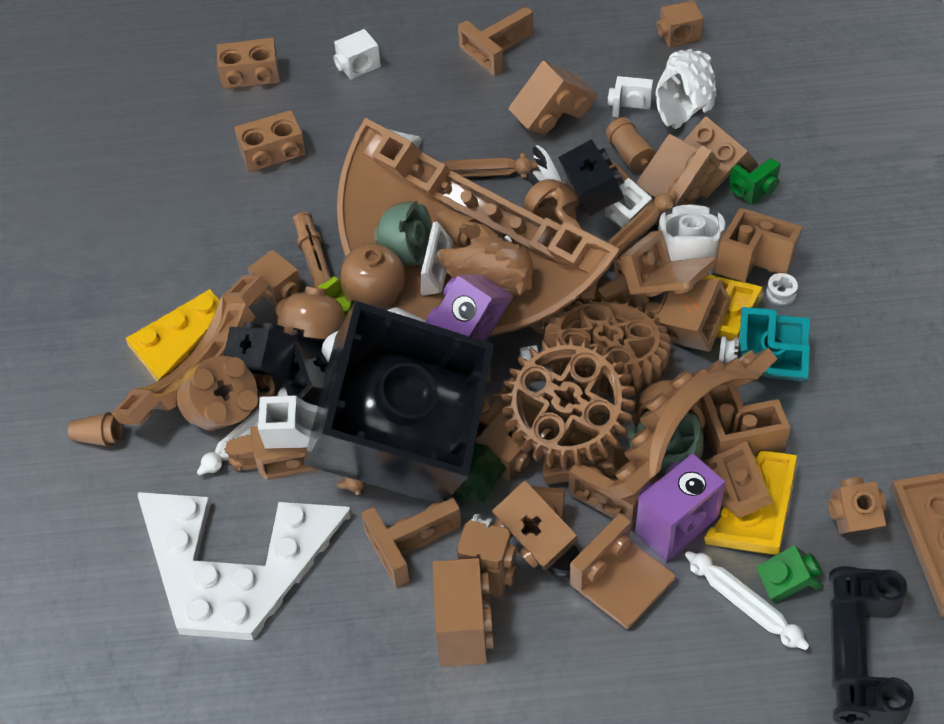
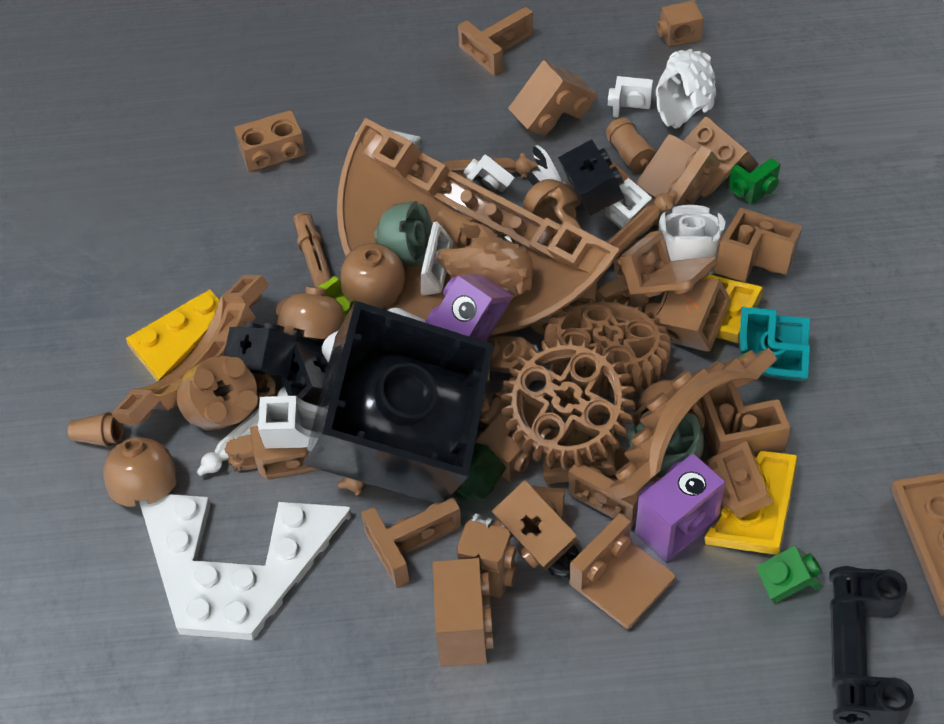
(139, 471): none -> medium nougat cylinder
(247, 63): medium nougat brick -> none
(279, 274): medium nougat brick -> none
(357, 54): white brick -> none
(492, 174): none -> white bracket
(507, 351): none -> medium nougat plate
(727, 349): white bush -> none
(747, 600): white wheel -> none
(781, 298): white bush -> none
(857, 505): medium nougat brick -> none

